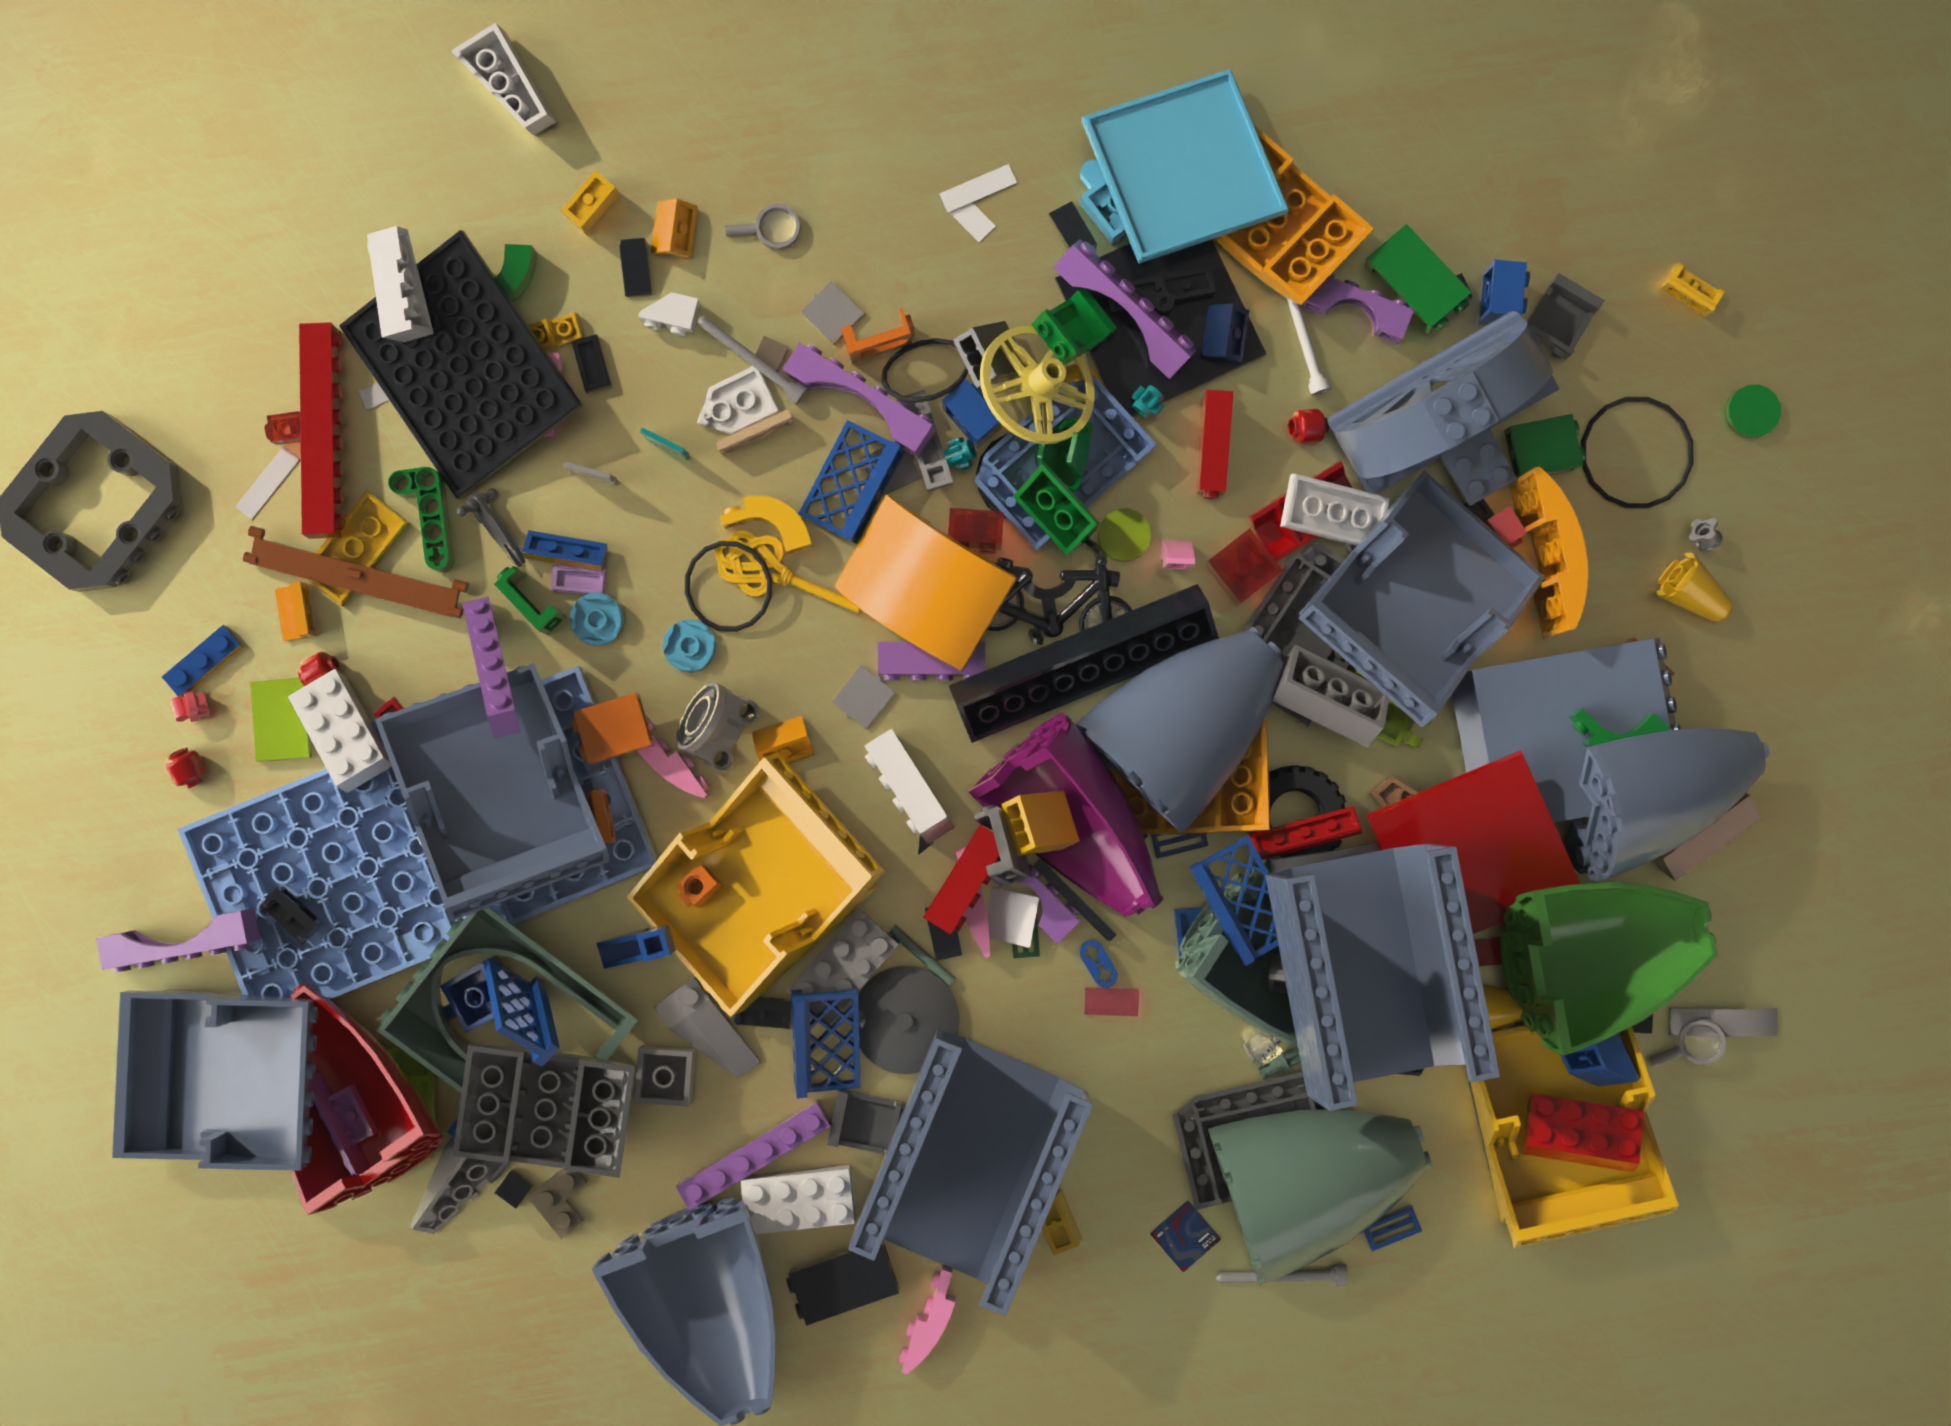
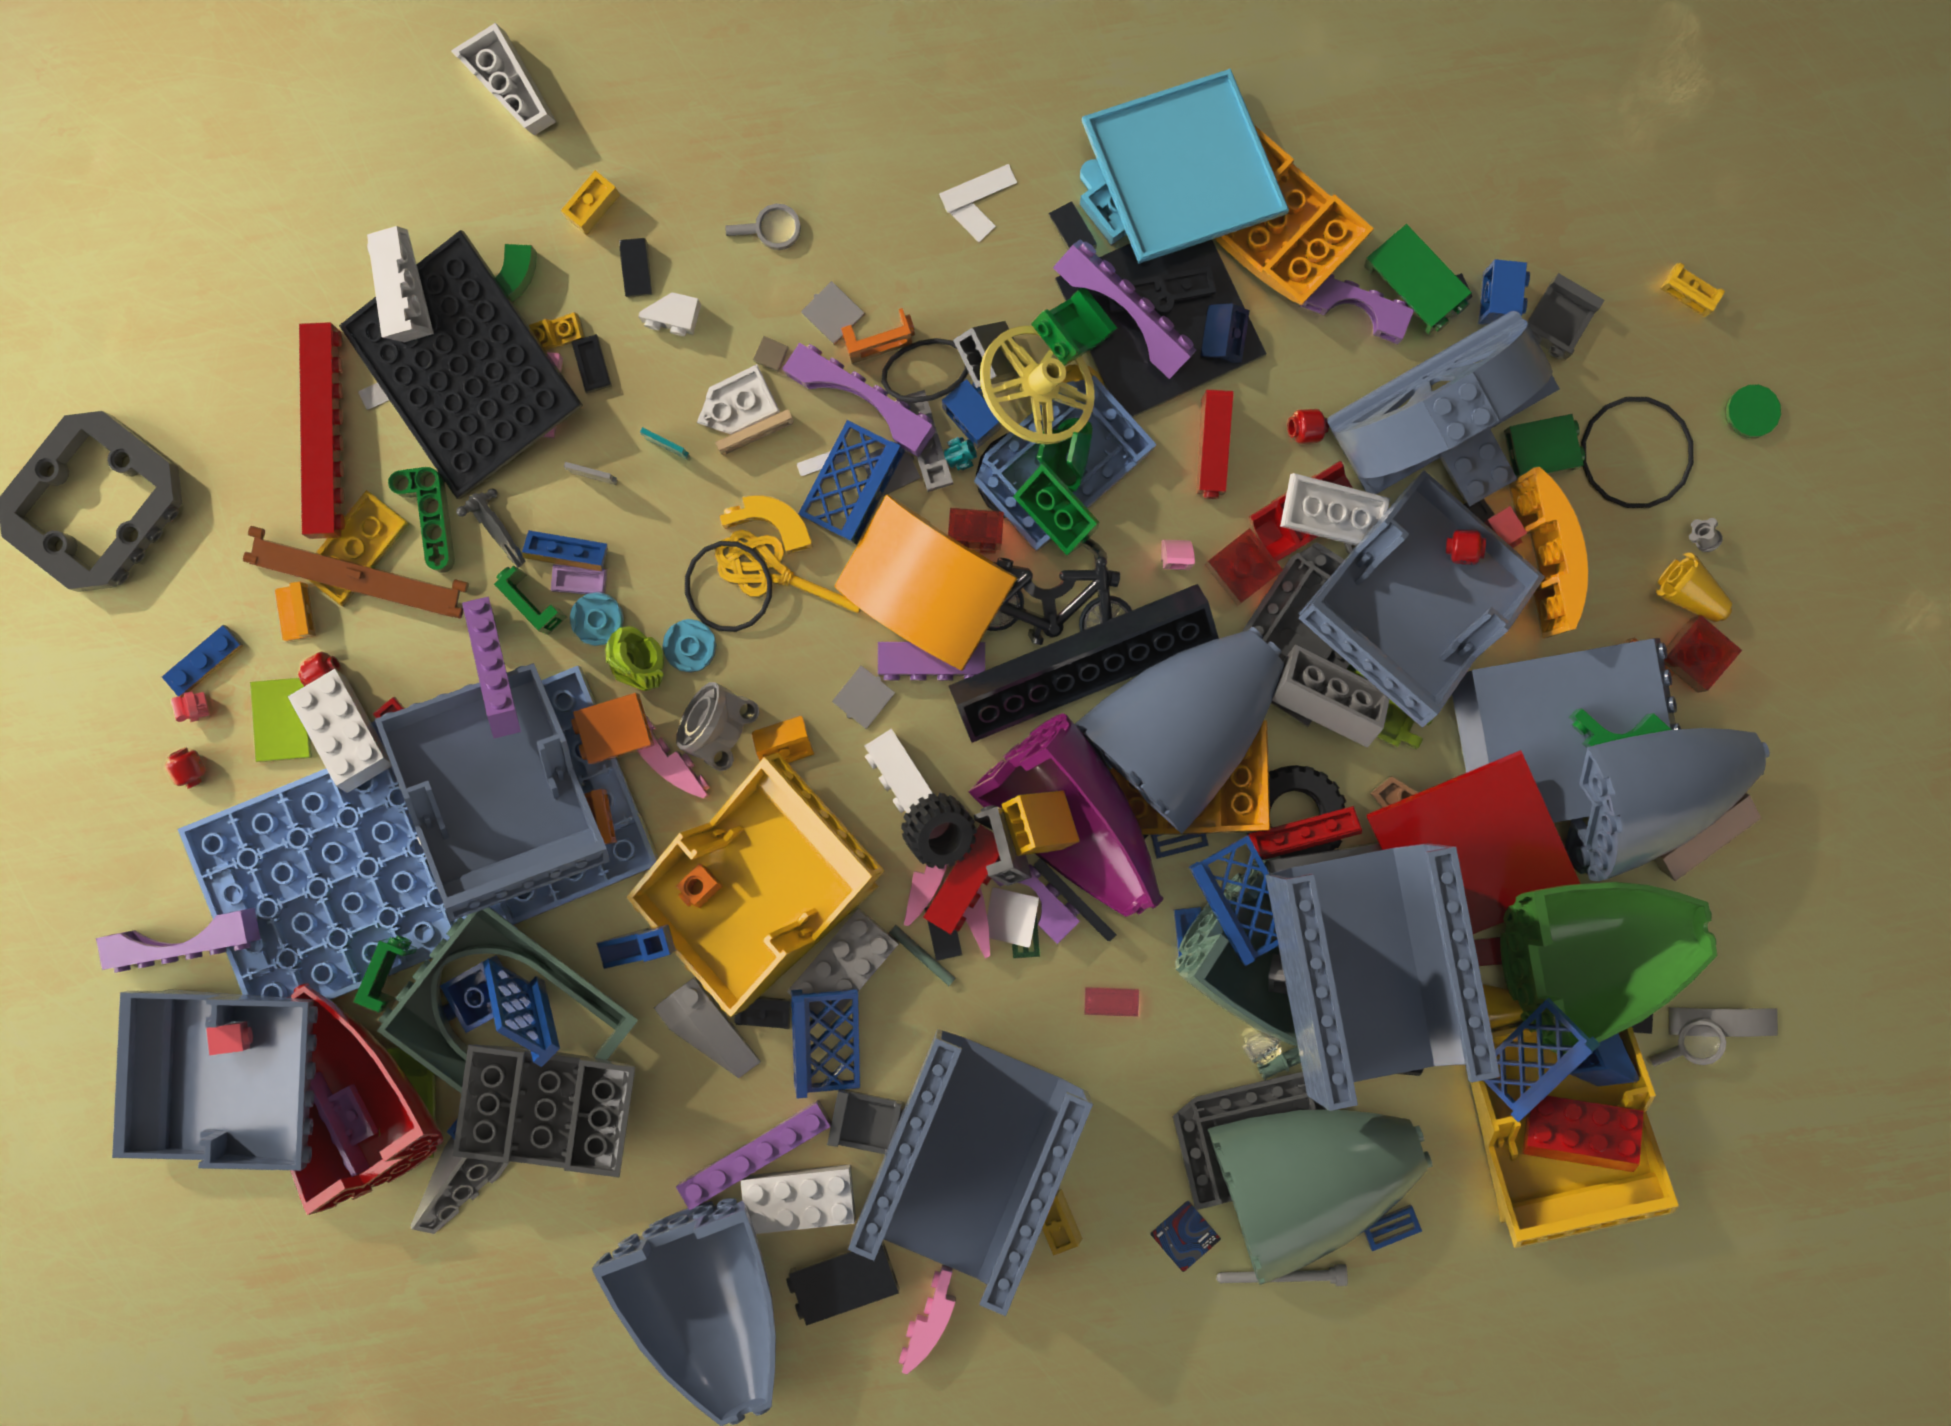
(229, 1038): none -> coral brick
(267, 483): white sticker -> none
(276, 425): clear red brick -> none
(291, 914): black hinge -> none
(371, 987): none -> green panel
(513, 1189): black tile -> none
(552, 1201): dark tan plate -> none
(635, 658): none -> lime helmet
(665, 1075): light grey brick -> none
(674, 228): light orange panel -> none
(792, 389): light grey piece -> none
(816, 463): none -> white sticker
(901, 1015): dark grey dish -> none
(922, 891): none -> bright pink slope
(948, 846): none -> black tyre
(1092, 966): blue beam -> none
(1124, 534): lime tile -> none
(1148, 401): teal gear -> none
(1318, 382): white piece -> none
(1466, 547): none -> red head
(1556, 1073): none -> blue fence
(1700, 654): none -> clear red brick

